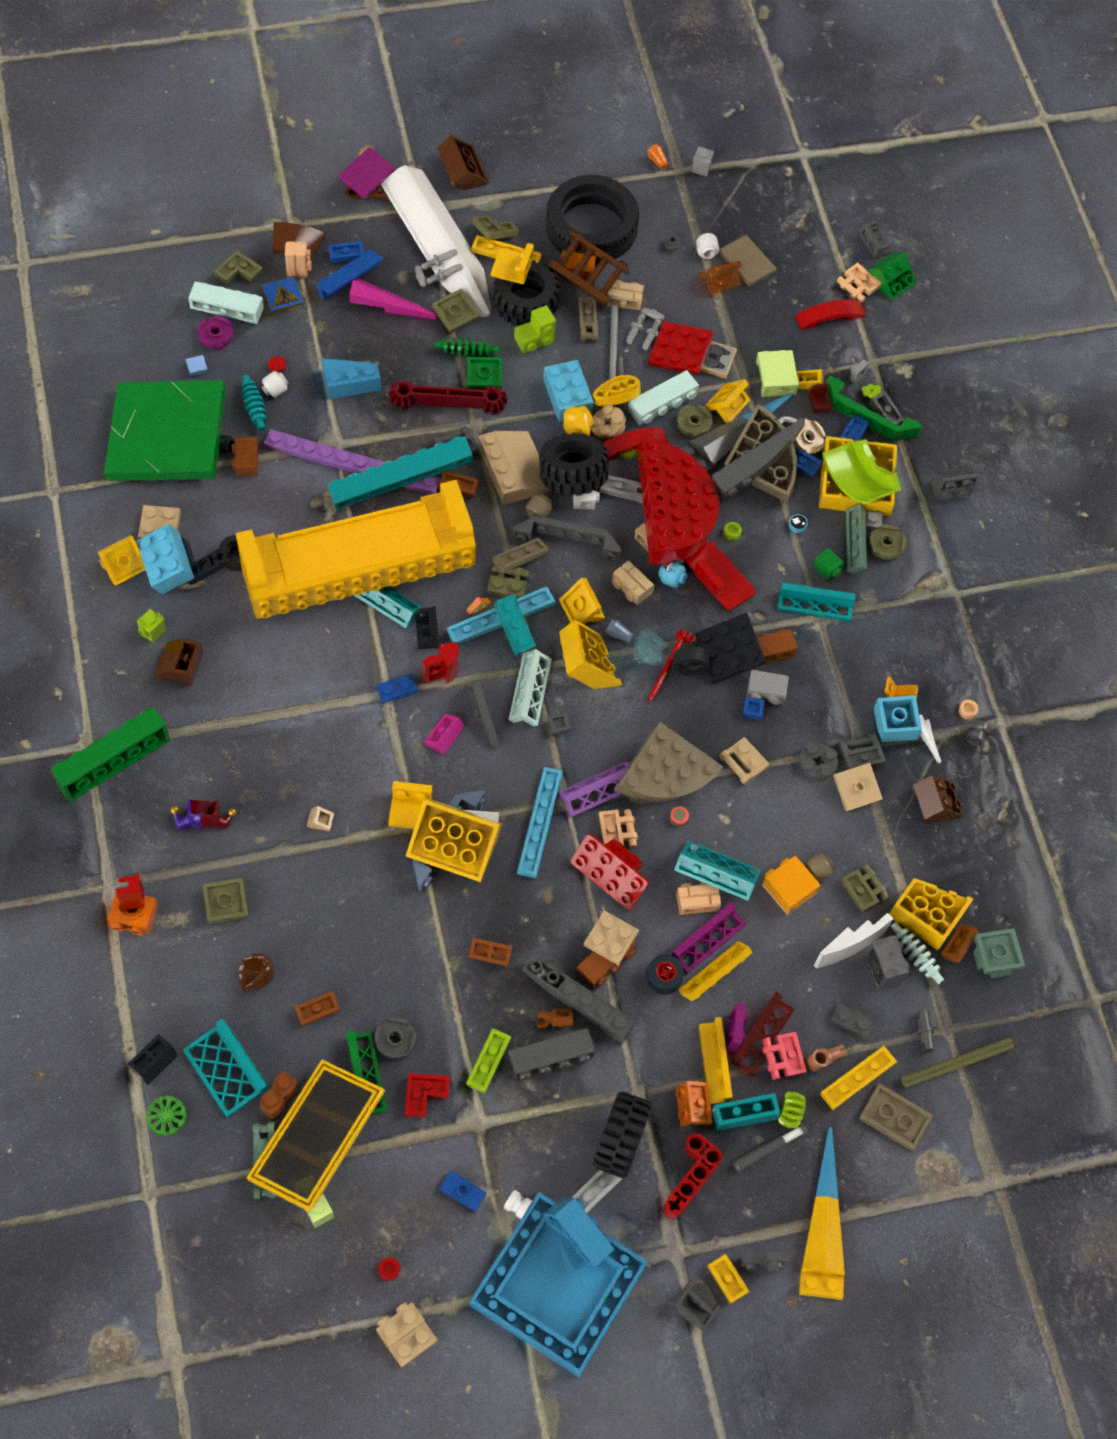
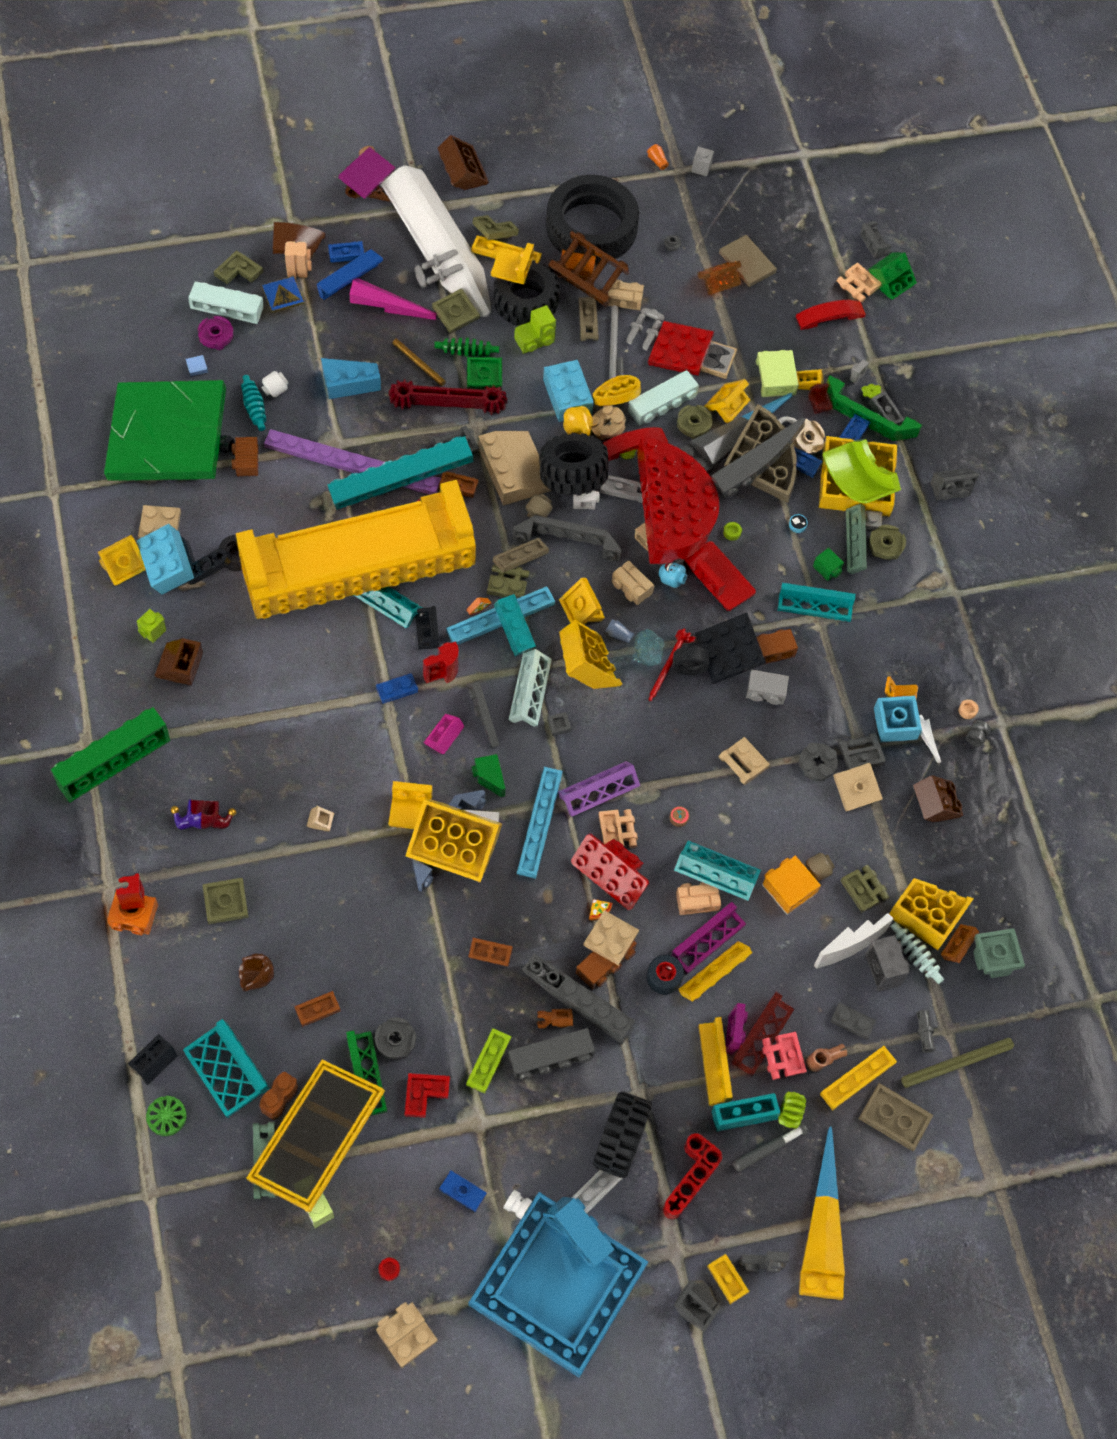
(277, 364): red tile -> none
(419, 362): none -> pearl gold bar
(489, 774): none -> green slope
(598, 908): none -> tile
(666, 768): dark tan brick -> none
(694, 1103): orange bracket -> none
(707, 245): white head -> none
(753, 708): blue plate -> none

